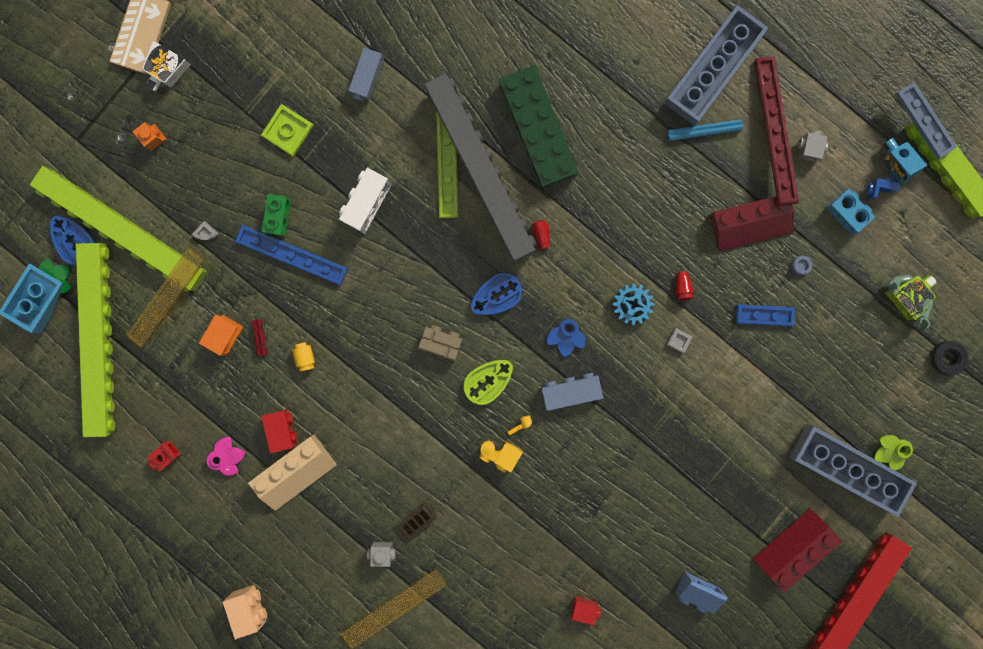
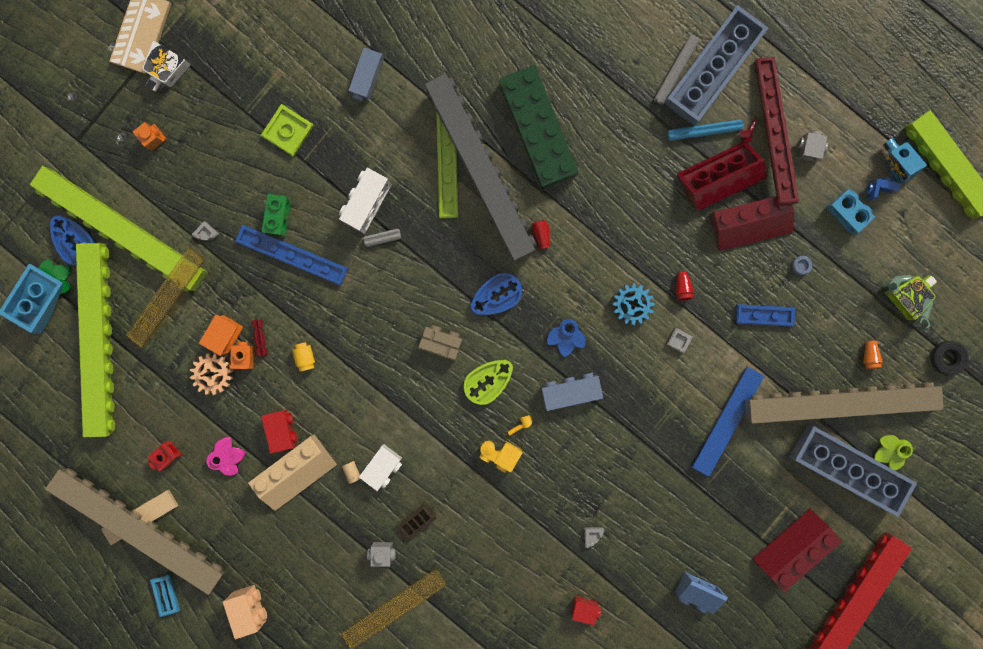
(135, 531): none -> dark tan brick
(150, 511): none -> tan tile
(172, 594): none -> dark azure tile
(212, 381): none -> light nougat gear
(248, 356): none -> orange brick
(351, 472): none -> tan piece
(380, 468): none -> white brick
(382, 237): none -> light grey axle
(592, 535): none -> light grey tile
(676, 69): none -> light grey axle
(722, 175): none -> dark red slope
(727, 421): none -> blue tile
(747, 135): none -> dark red hand
(843, 404): none -> dark tan brick
(872, 356): none -> orange cone
(926, 120): sand blue plate -> none

